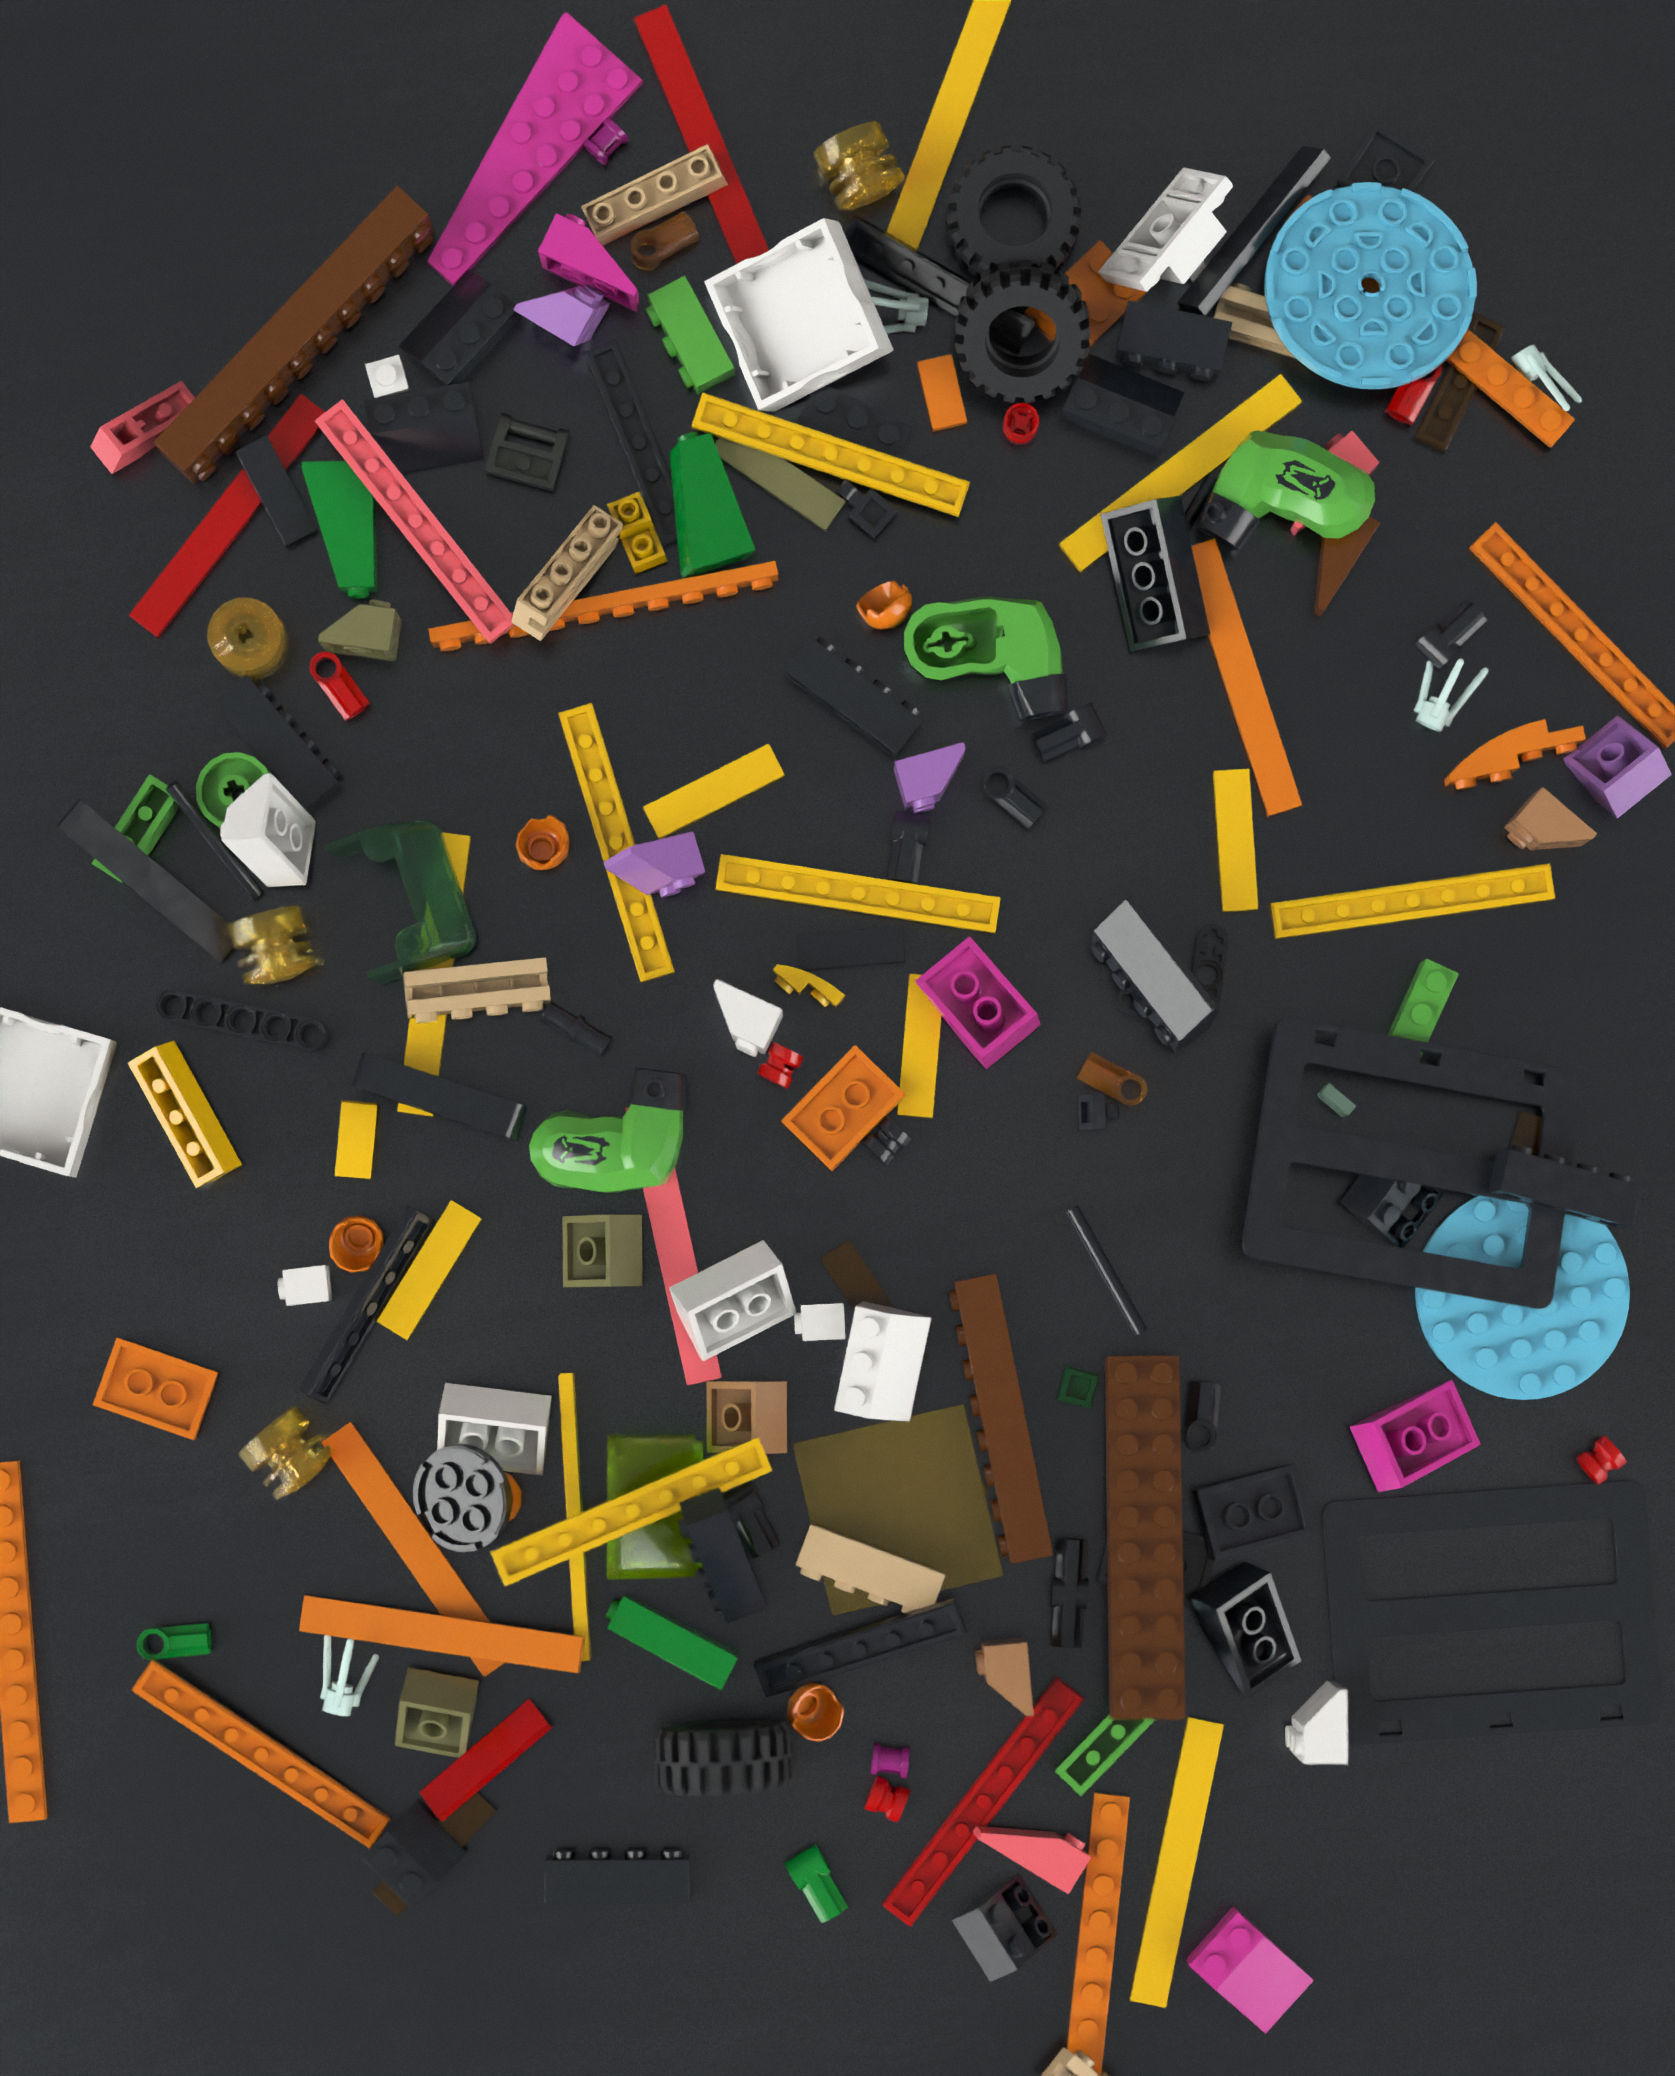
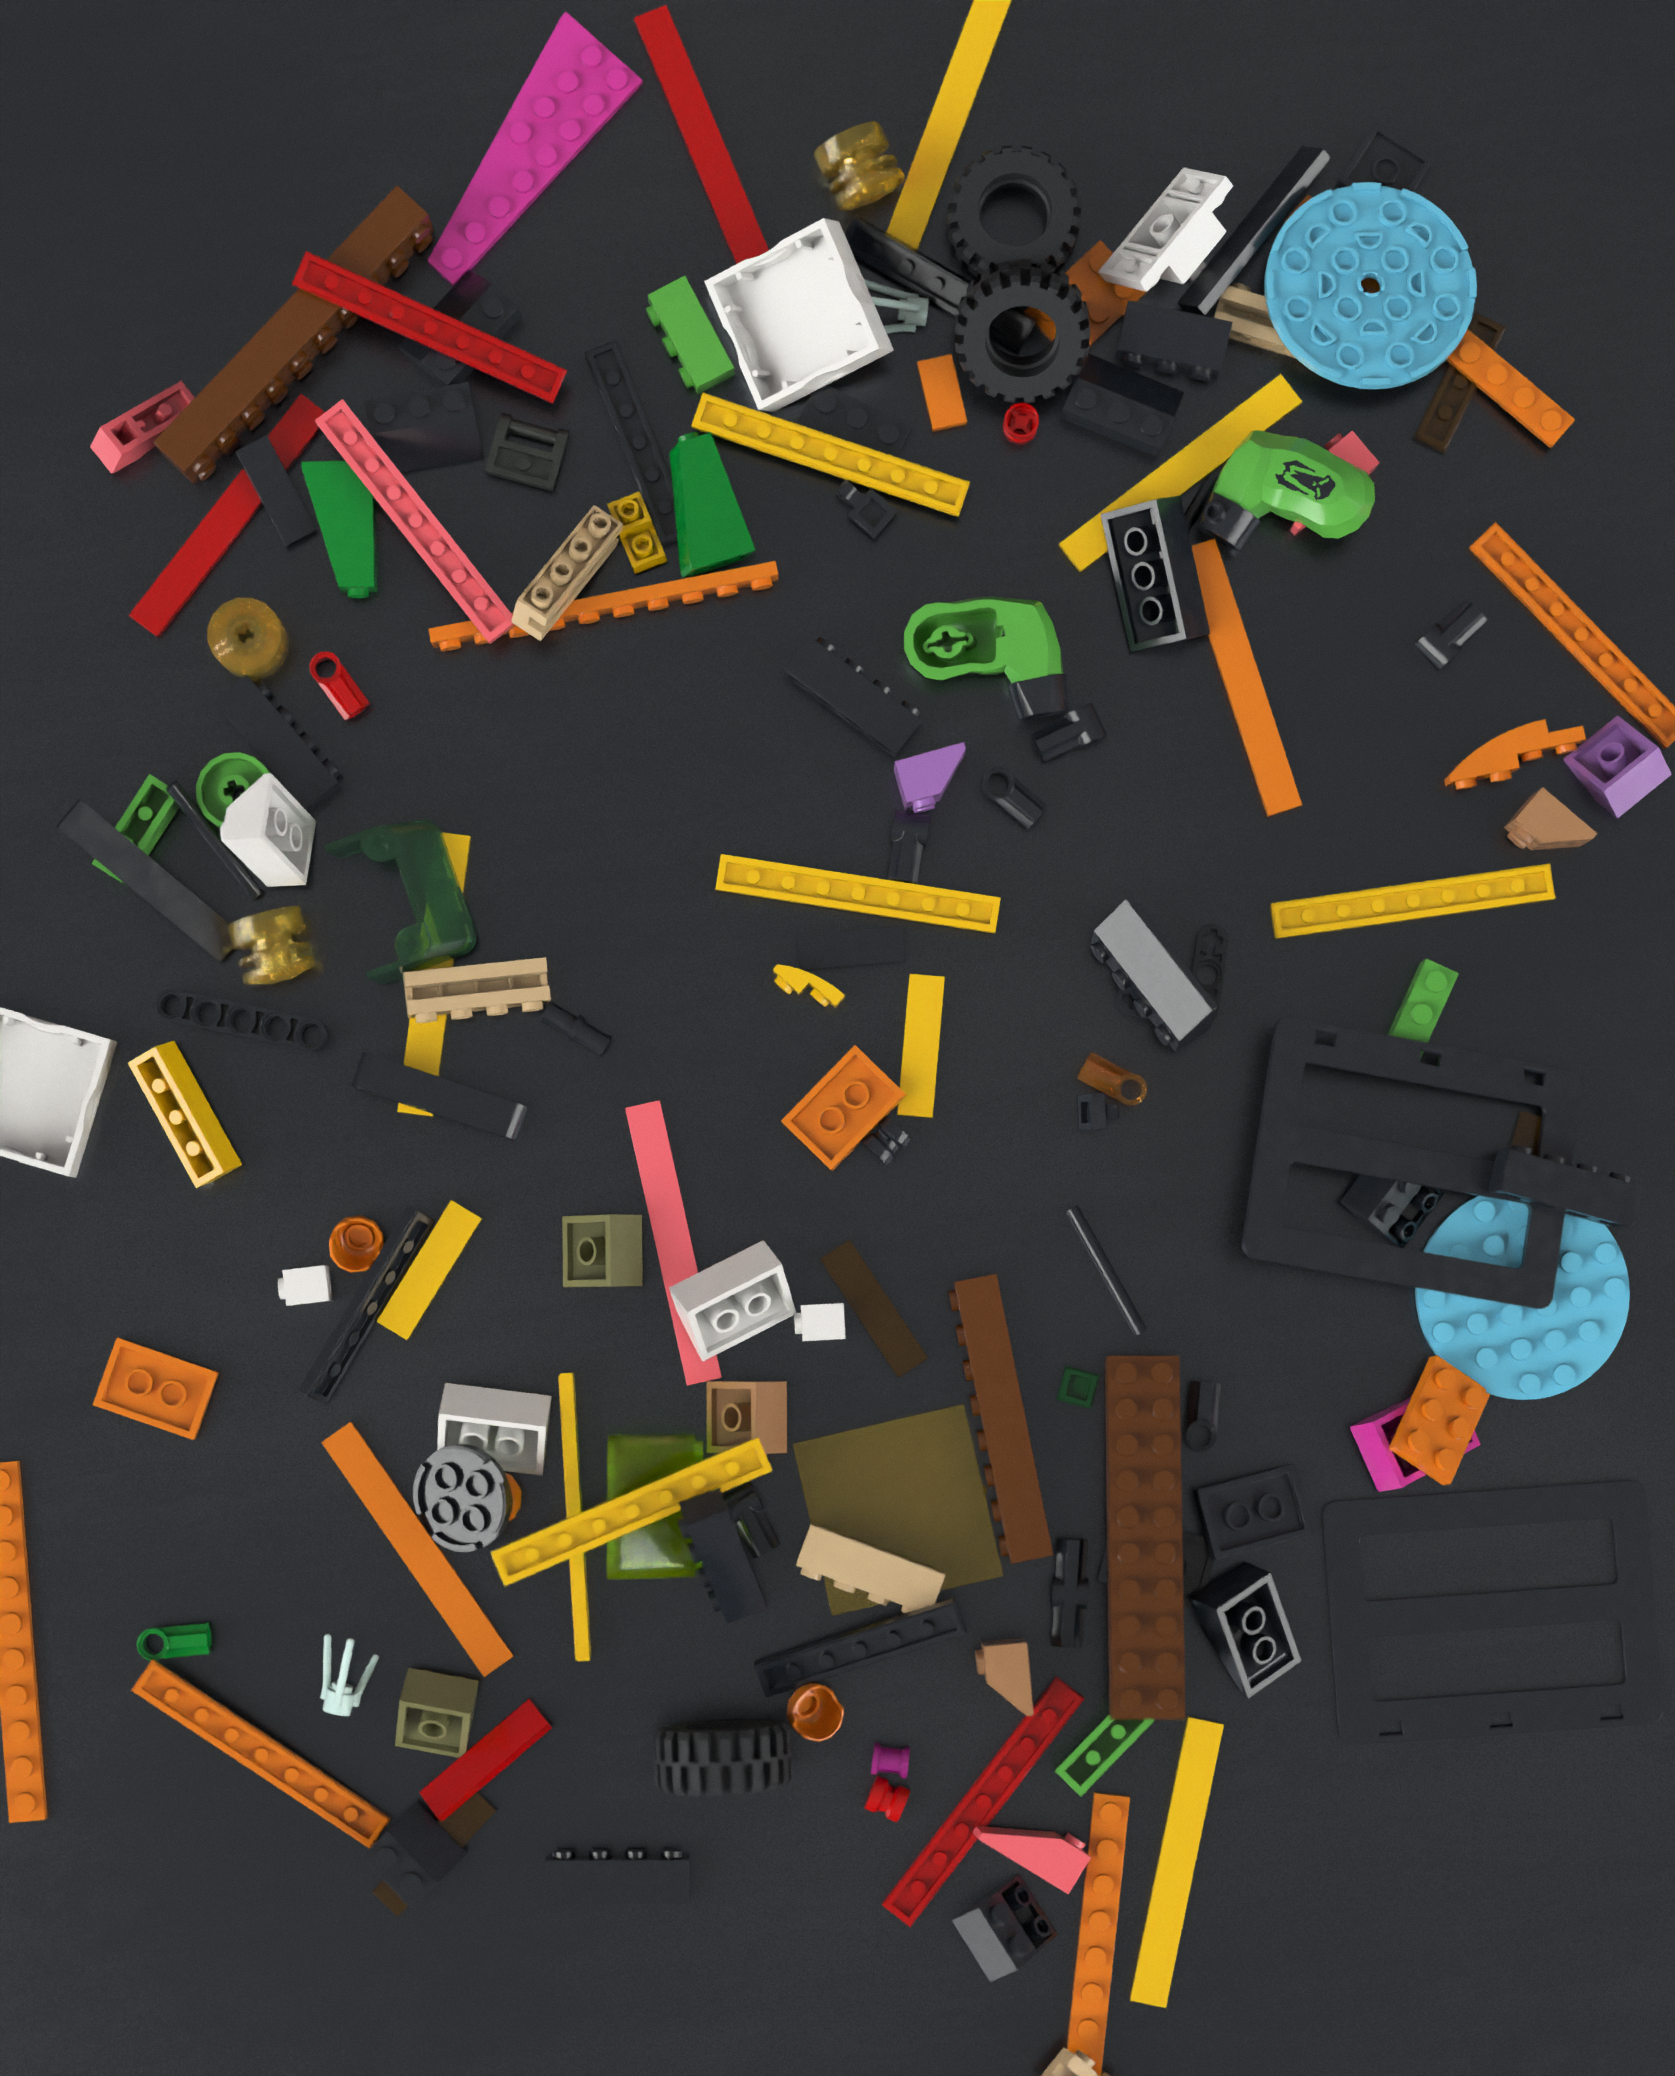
(286, 1453): clear yellow wheel -> none
(356, 1139): yellow slope -> none
(365, 632): olive slope -> none
(387, 377): white brick -> none
(429, 327): none -> red tile
(442, 1633): orange tile -> none
(543, 843): orange hair -> none
(567, 313): medium lavender slope -> none
(579, 257): dark pink slope -> none
(606, 141): magenta bush -> none
(614, 836): yellow tile -> none
(616, 1150): bright green piece -> none
(654, 195): tan brick -> none
(659, 865): medium lavender slope -> none
(665, 238): clear orange piece -> none
(672, 1640): green slope -> none
(713, 791): yellow tile -> none
(748, 1018): white slope -> none
(780, 1065): red wheel -> none
(783, 482): olive tile -> none
(813, 1876): green piece -> none
(882, 1362): white slope -> none
(885, 605): orange hair -> none
(978, 1002): dark pink slope -> none
(1235, 840): yellow tile -> none
(1249, 1970): dark pink slope -> none
(1320, 1727): white slope -> none
(1336, 1100): sand green tile -> none
(1337, 559): reddish brown slope -> none
(1410, 398): red piece -> none
(1435, 712): light aqua plant -> none
(1439, 1420): none -> orange plate
(1534, 365): light aqua plant -> none
(1602, 1459): red wheel -> none

